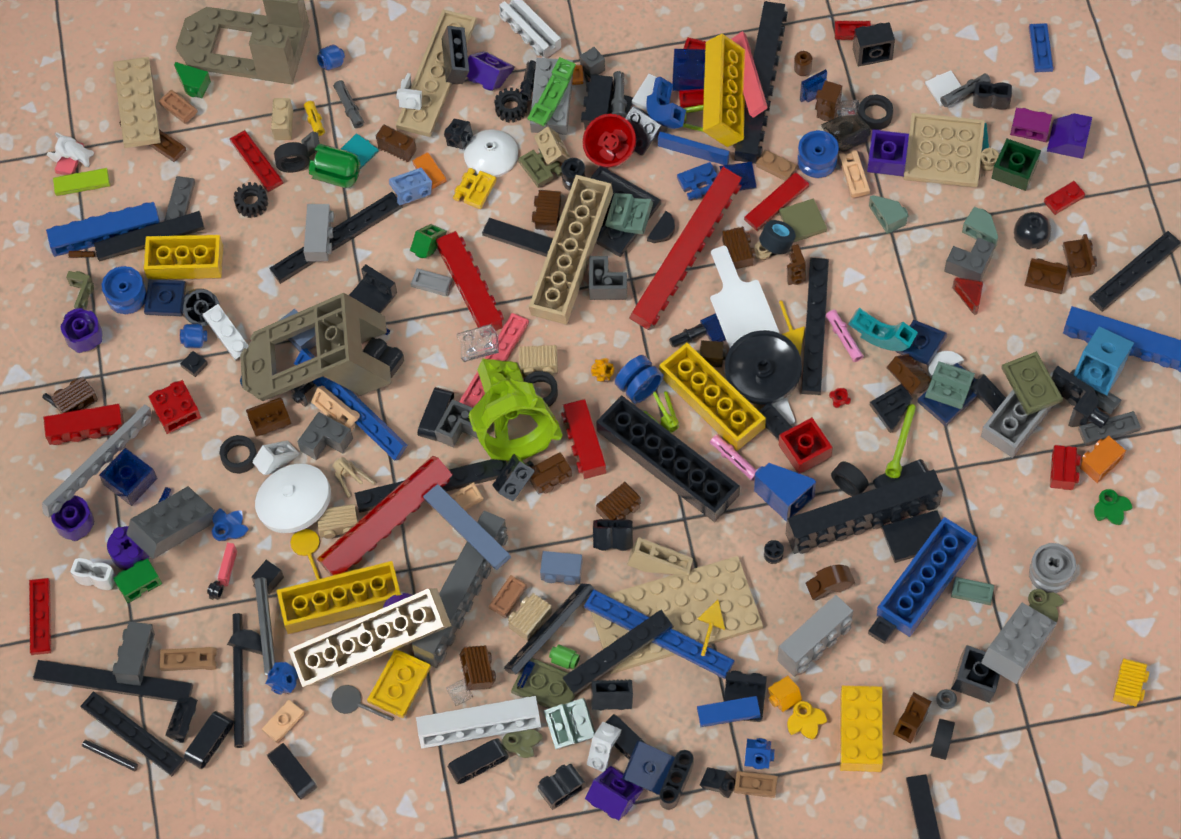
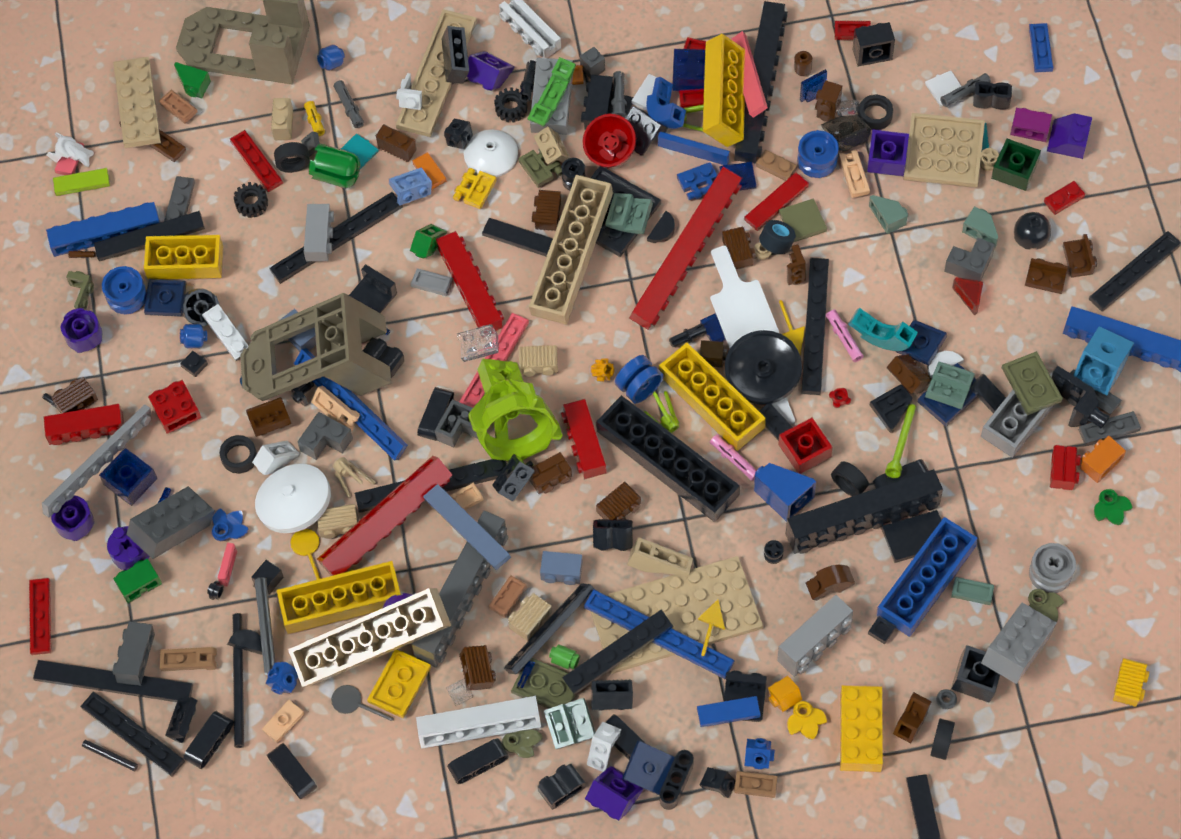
(95, 574): white brick -> none
(541, 376): black tyre -> none
(605, 284): dark grey brick -> none

